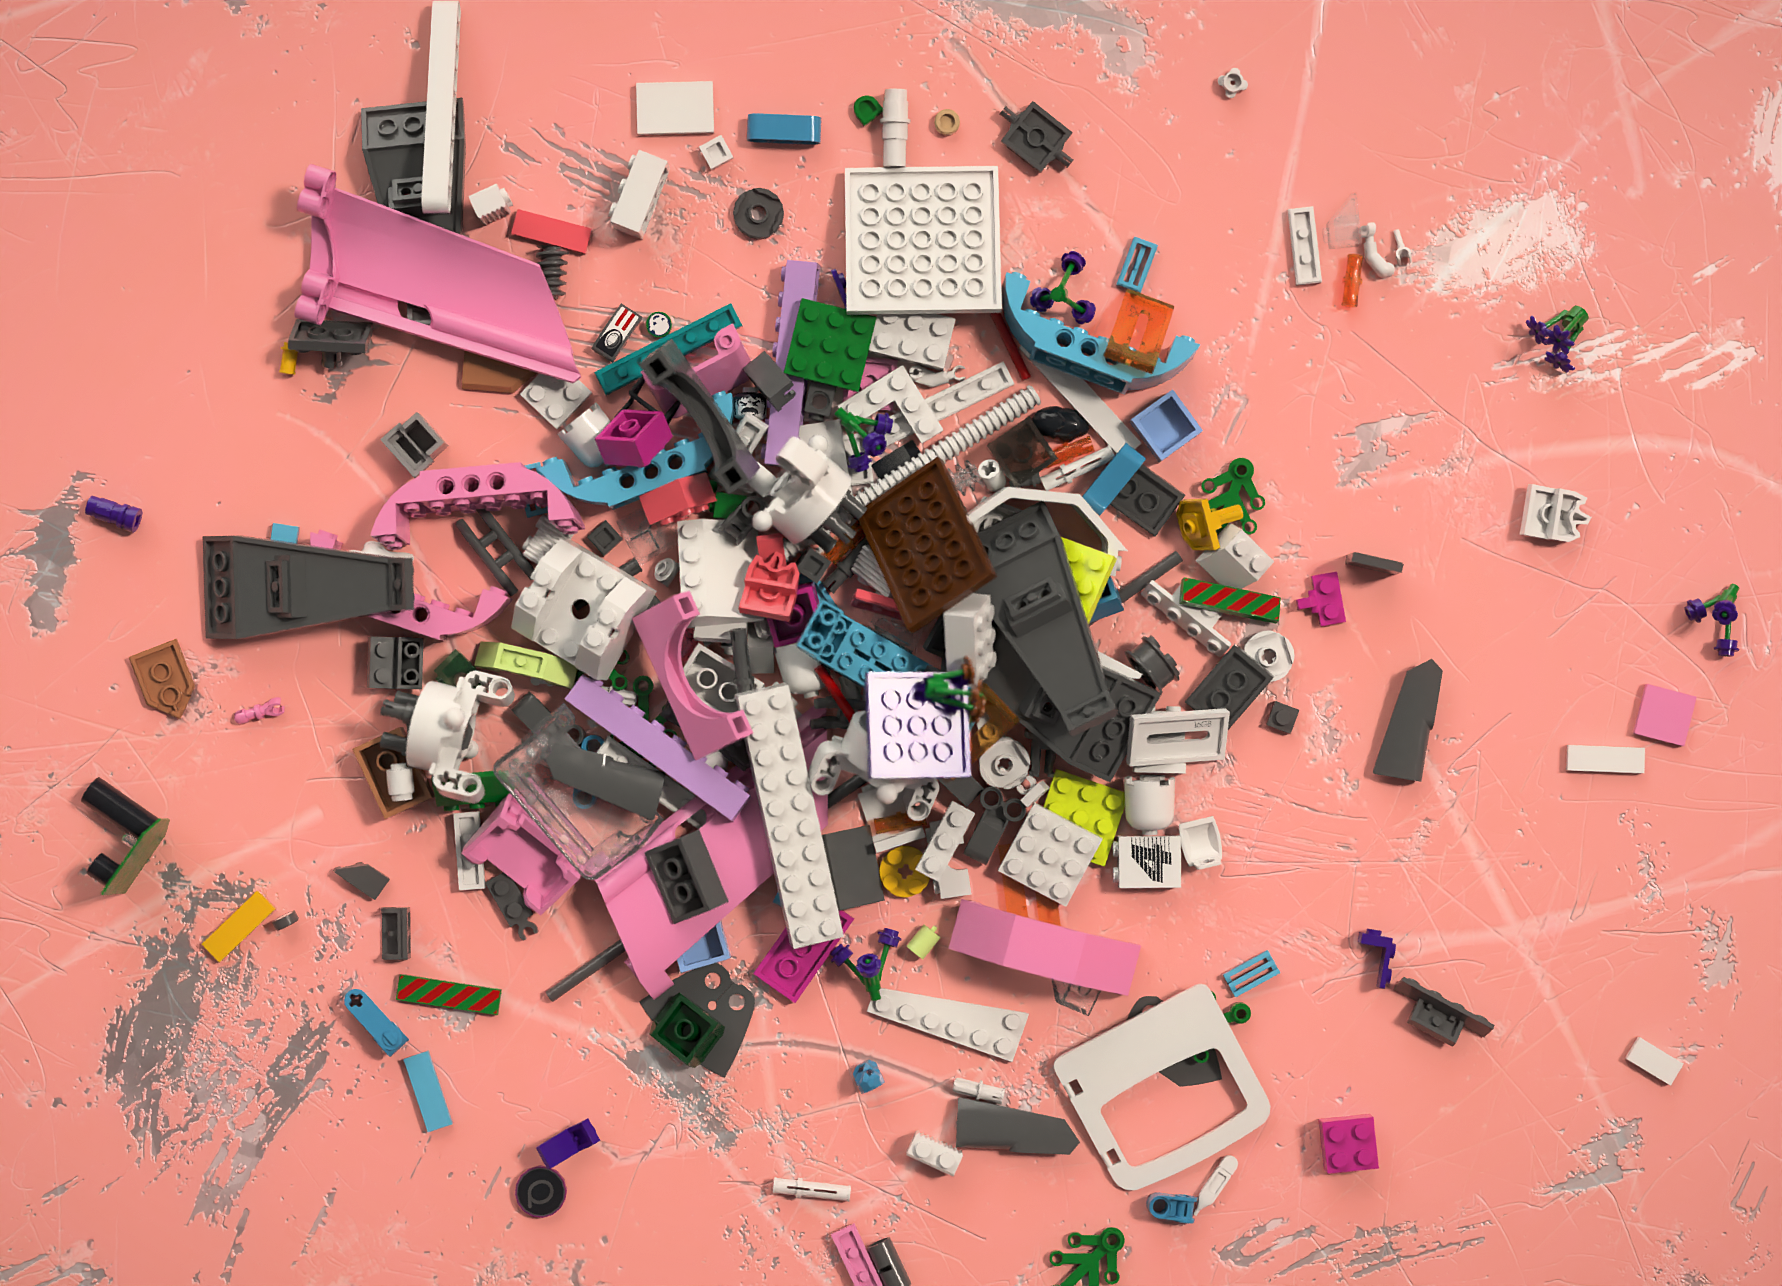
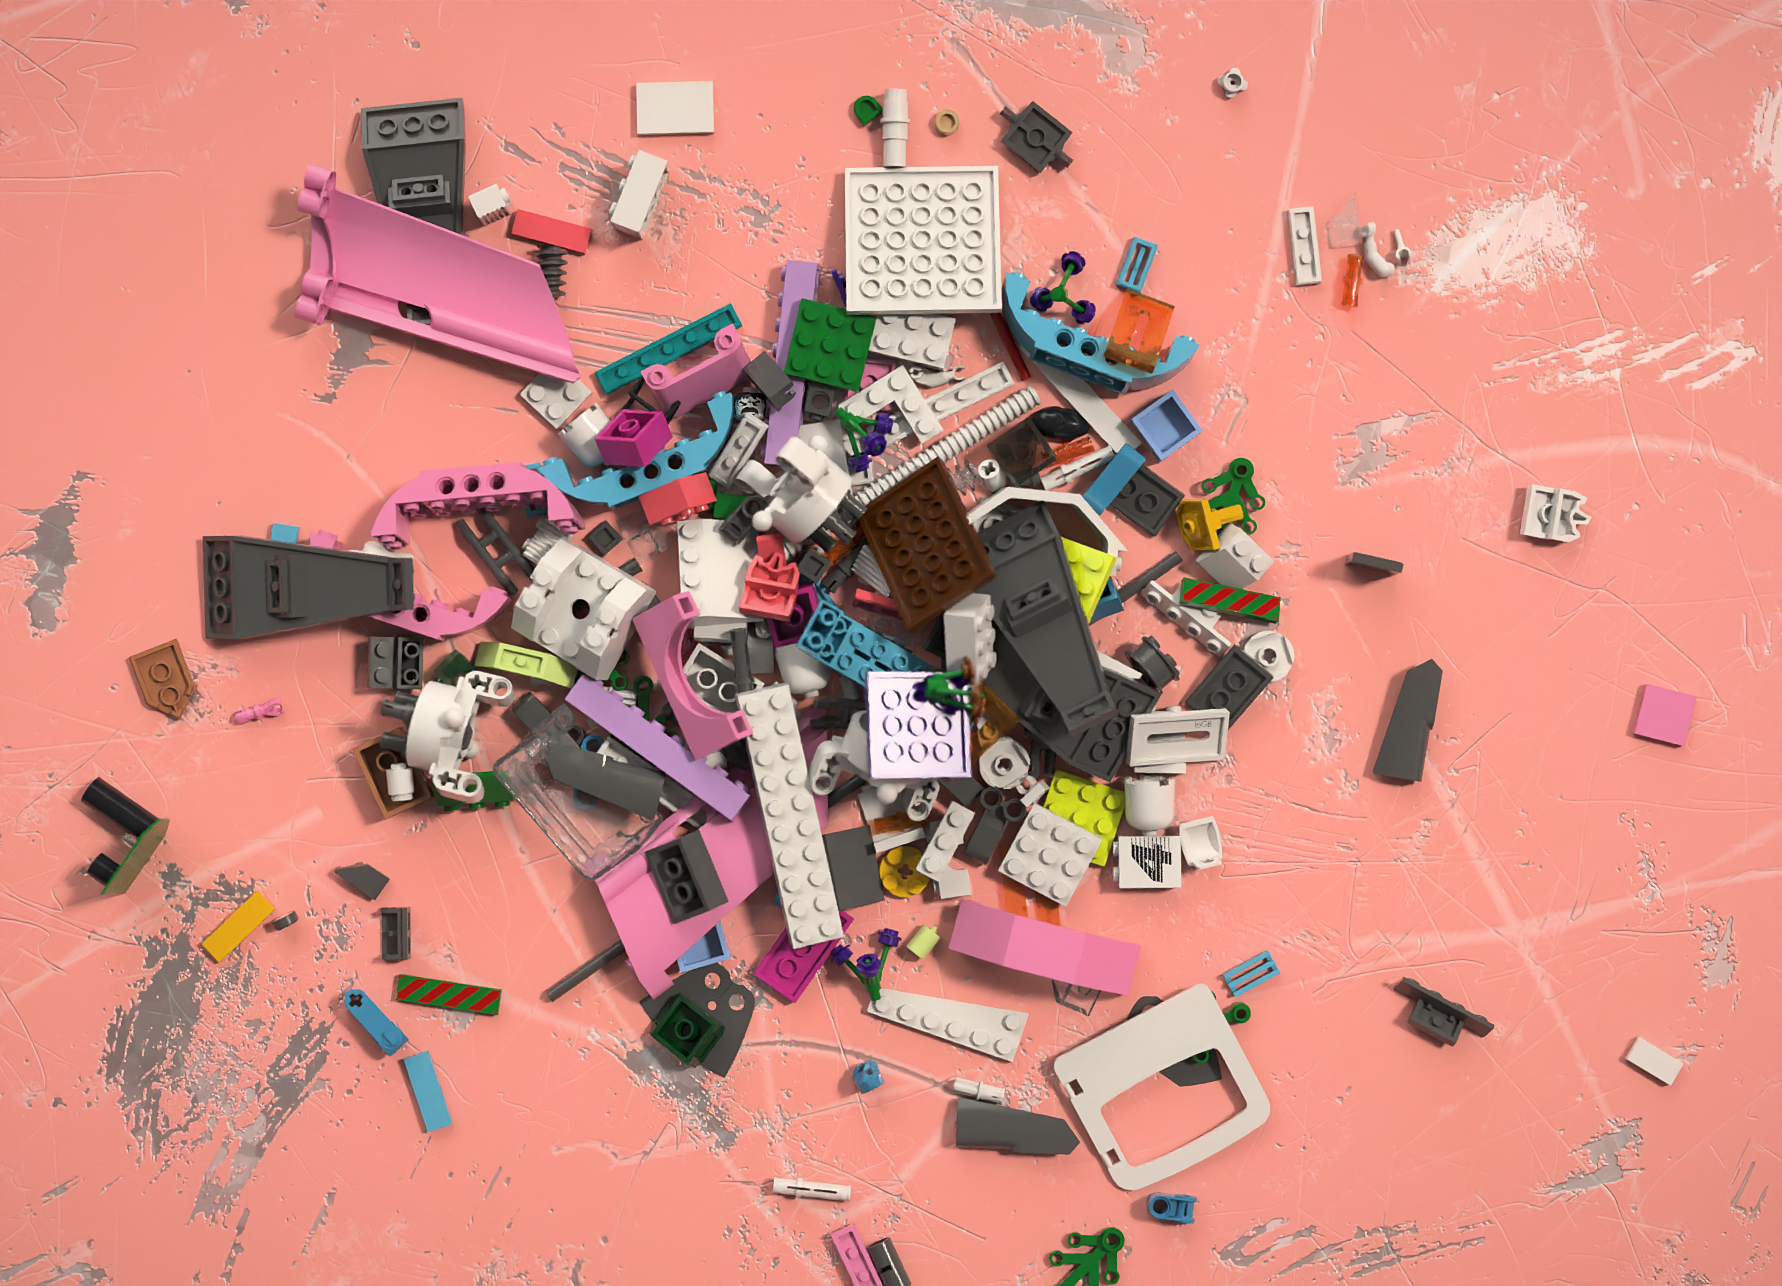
(111, 512): dark purple axle -> none
(288, 360): yellow pin -> none
(330, 339): dark grey plate -> none
(415, 444): light grey plate -> none
(441, 107): white beam -> none
(469, 874): white plate -> none
(492, 375): nougat tile -> none
(511, 903): dark grey plate -> none
(523, 853): bright pink windscreen -> none
(541, 1191): black tile -> none
(567, 1143): dark purple bracket -> none
(616, 333): slope -> none
(659, 324): tile -> none
(666, 571): white plate -> none
(672, 371): dark grey arch -> none
(716, 152): white plate -> none
(758, 228): dark grey tile -> none
(784, 129): dark azure beam -> none
(835, 692): red bar -> none
(895, 458): black sticker -> none
(934, 1153): white brick -> none
(1216, 1182): white piece -> none
(1282, 717): dark grey plate -> none
(1325, 599): dark pink hinge -> none
(1348, 1143): dark pink brick -> none
(1374, 938): dark purple bracket -> none
(1572, 322): dark purple plant -> none
(1605, 759): white tile -> none
(1723, 611): dark purple plant -> none

